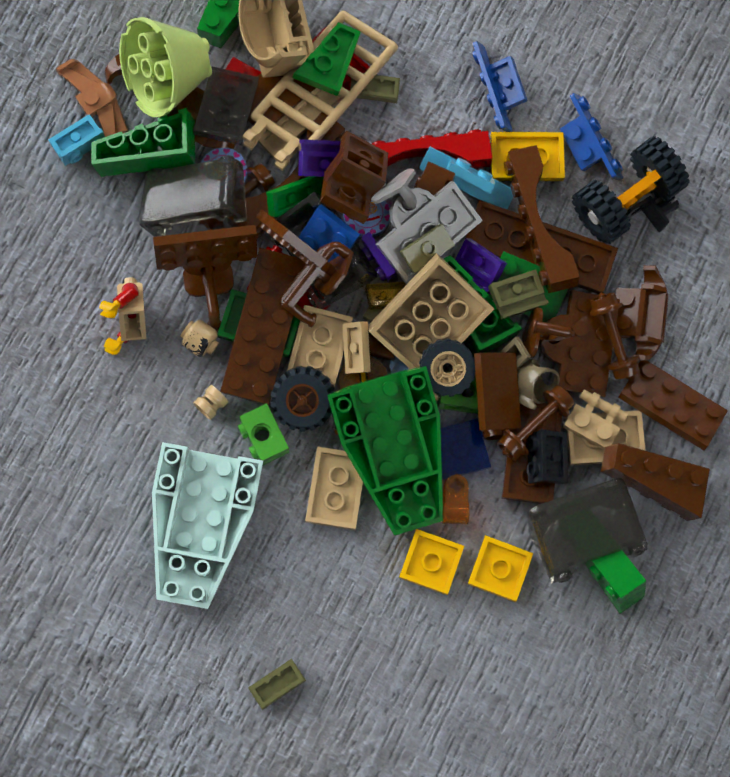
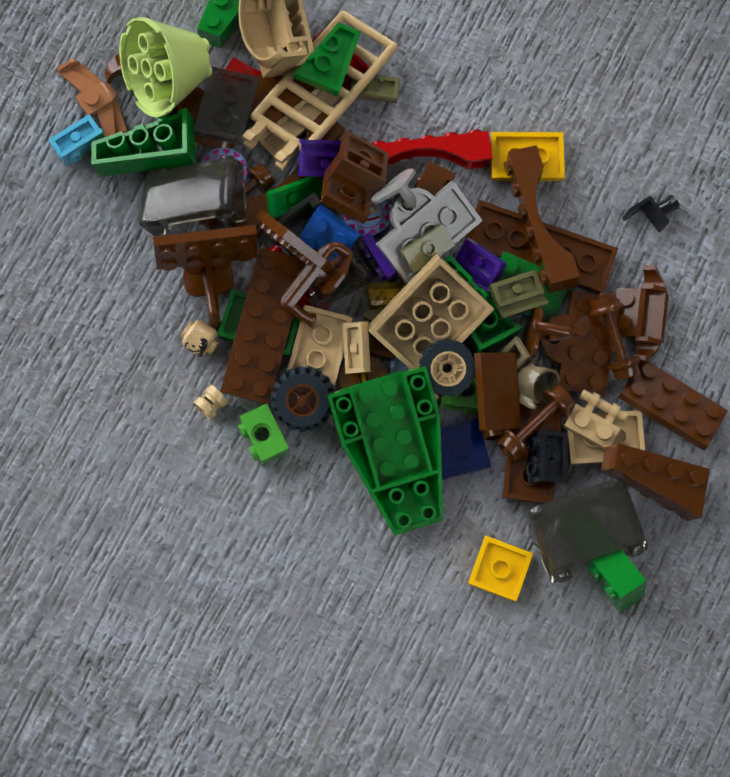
(131, 311): torso -> none
(199, 520): light aqua wedge -> none
(276, 684): olive plate -> none
(334, 490): tan plate -> none
(431, 562): yellow plate -> none
(455, 504): clear orange piece -> none
(474, 182): medium azure bracket -> none
(502, 83): blue bracket -> none
(587, 142): blue bracket -> none
(659, 174): black plate -> none

